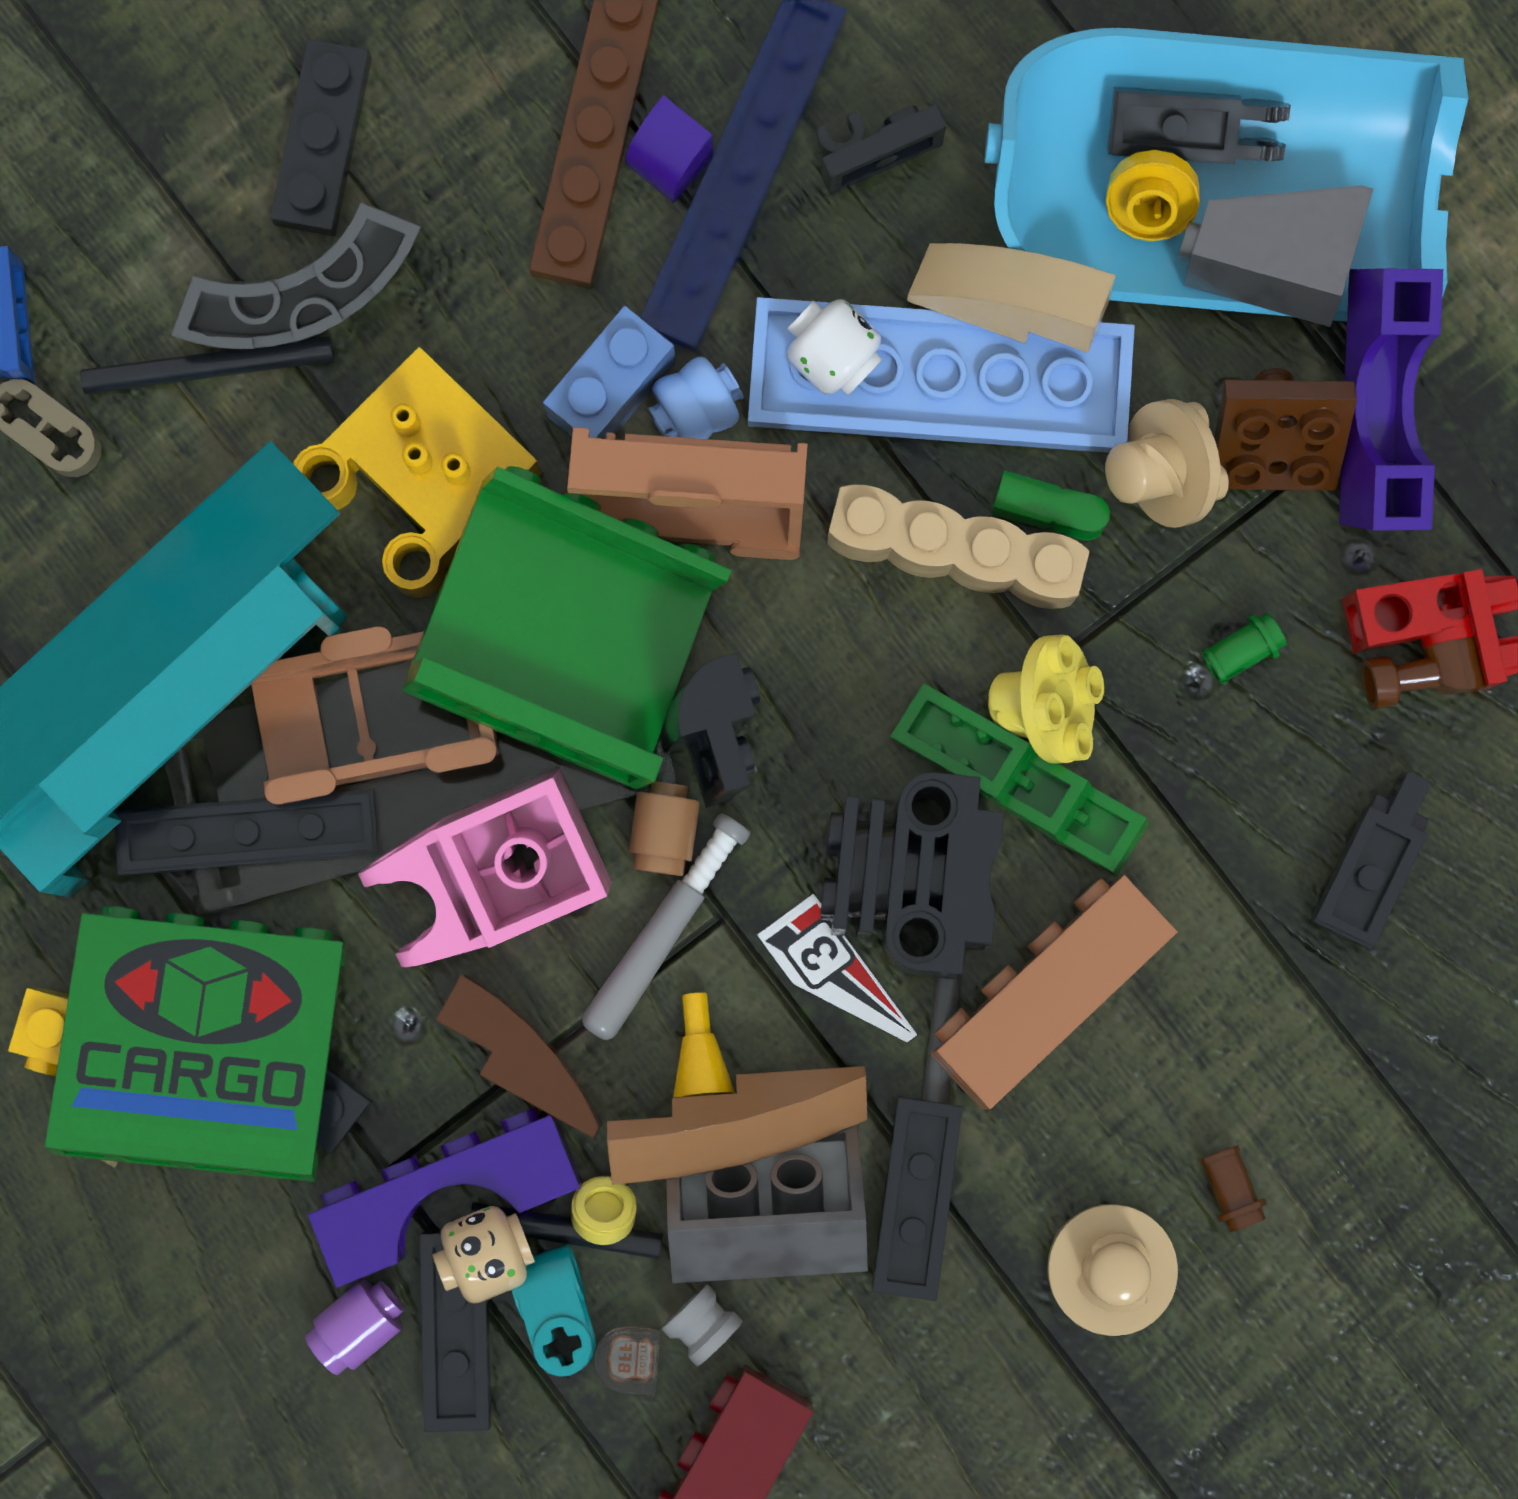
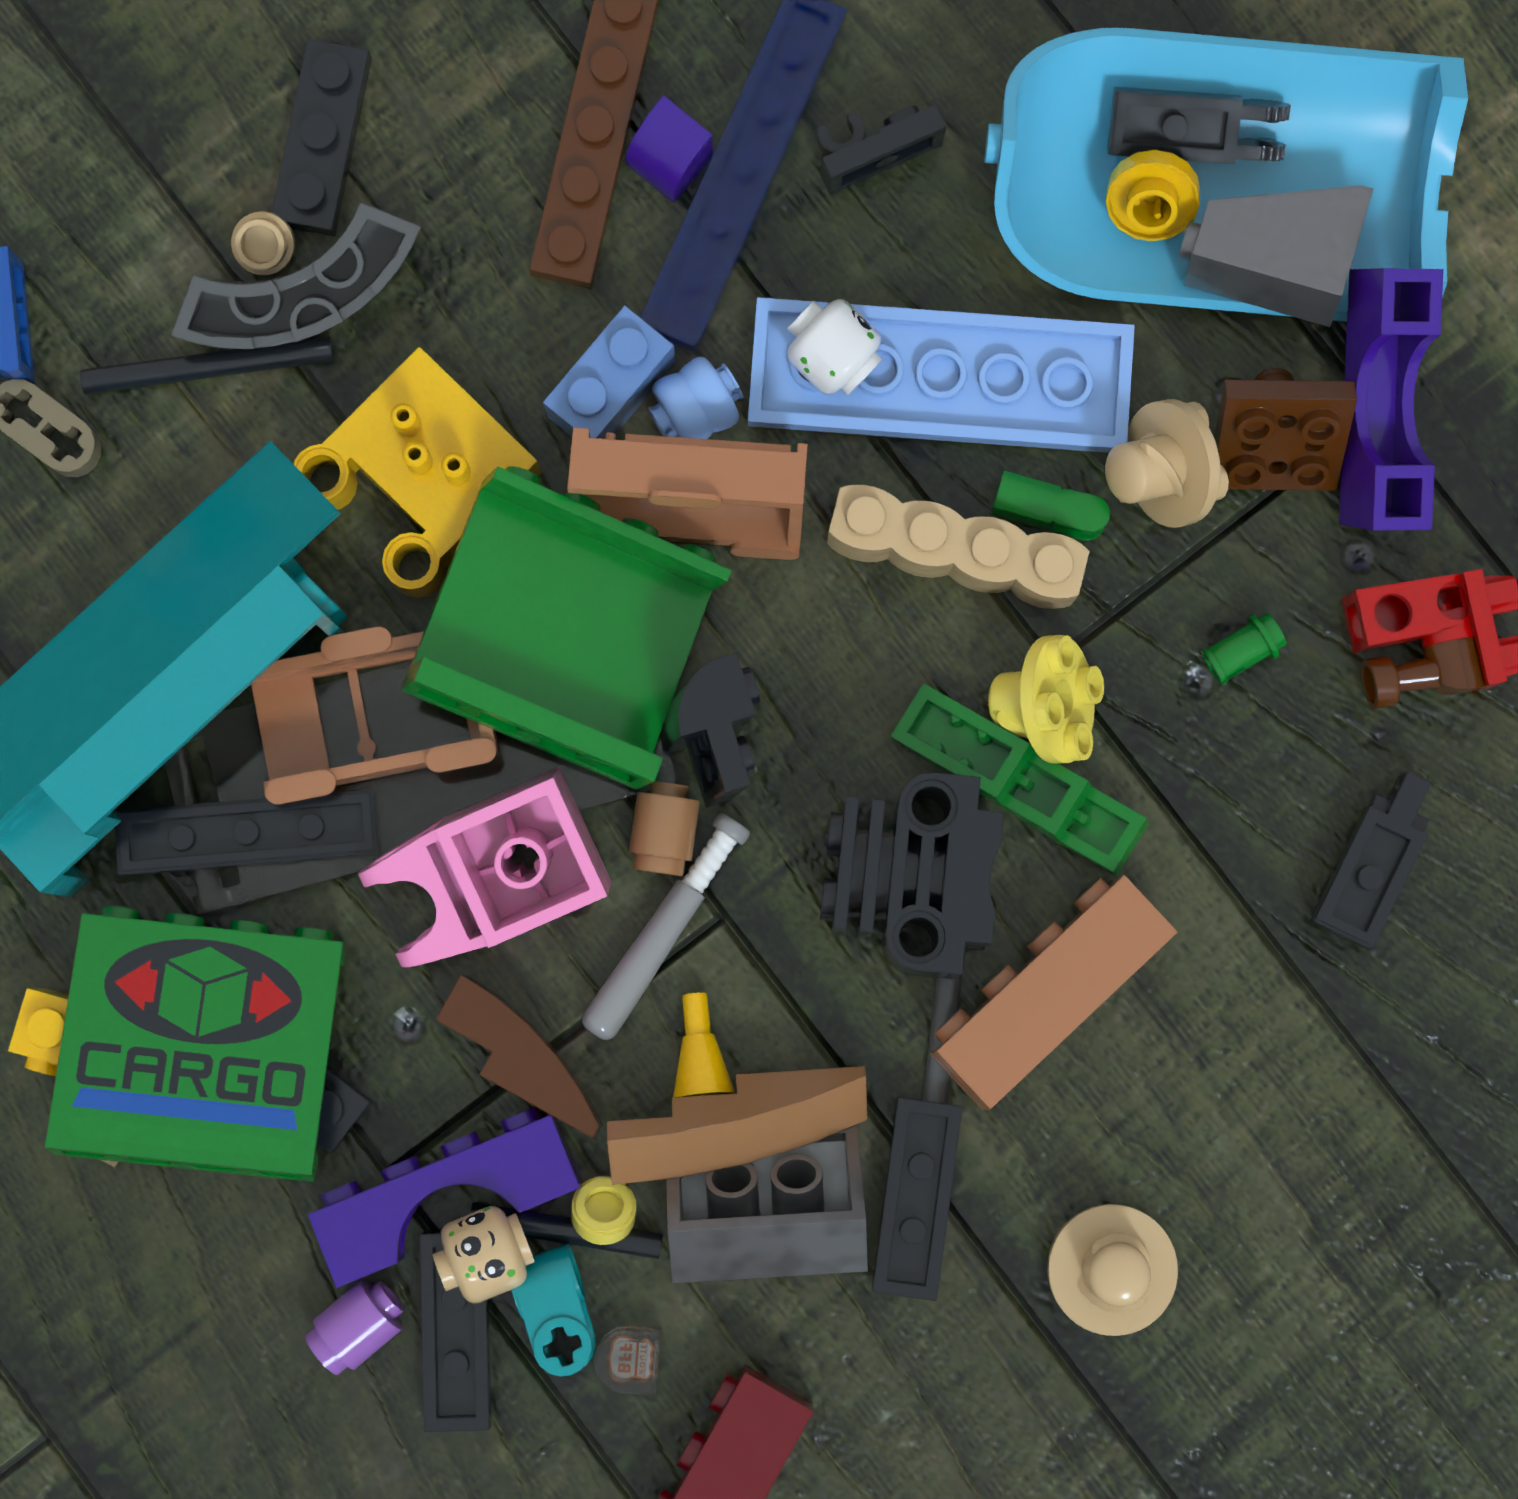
(263, 243): none -> tan plate
(702, 1324): light grey wheel -> none
(831, 968): sticker -> none
(1014, 292): tan slope -> none
(1233, 1189): reddish brown pin -> none

